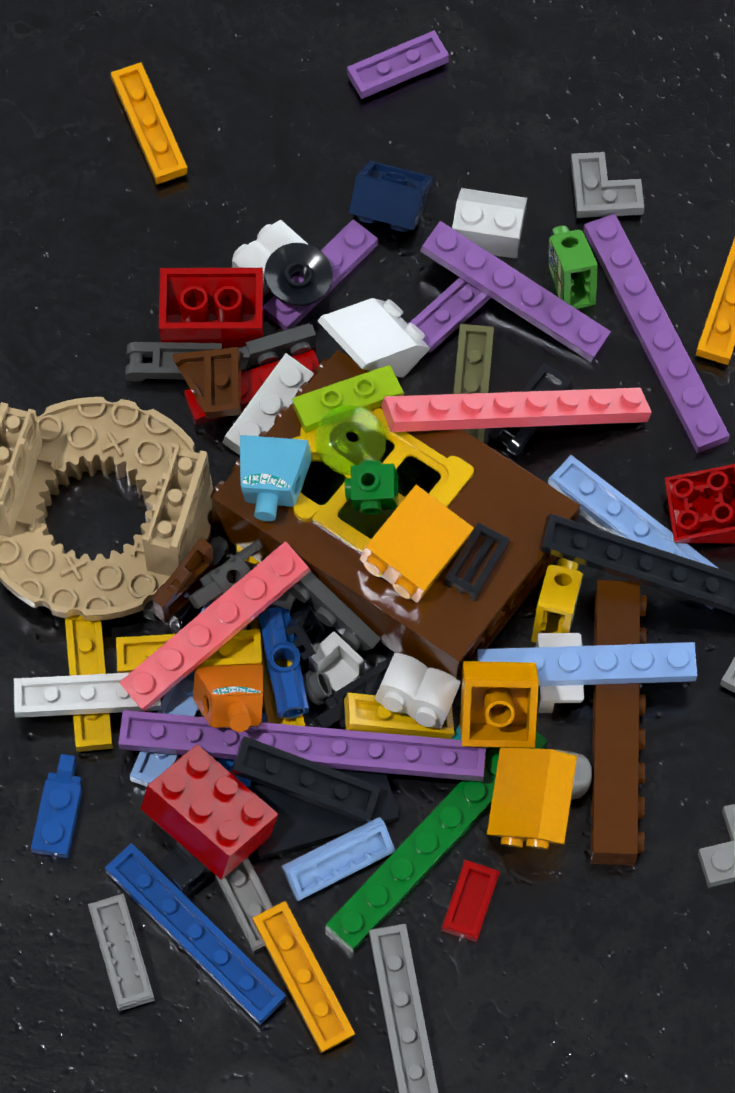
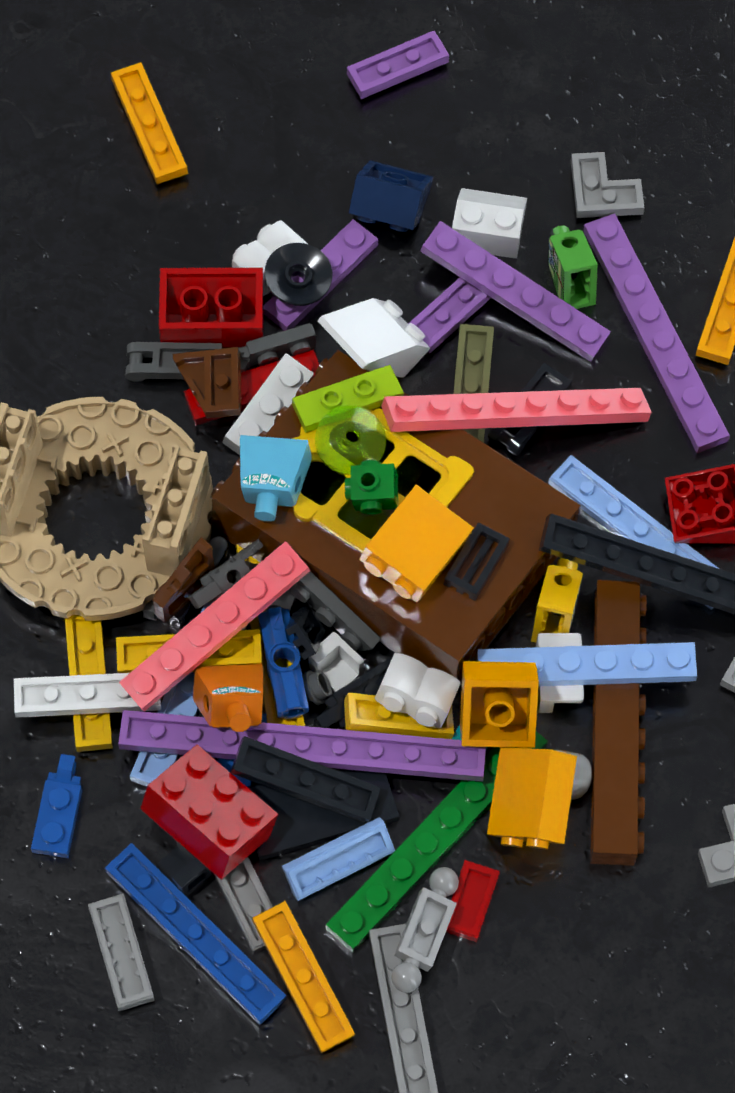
(425, 929): none -> light grey plate

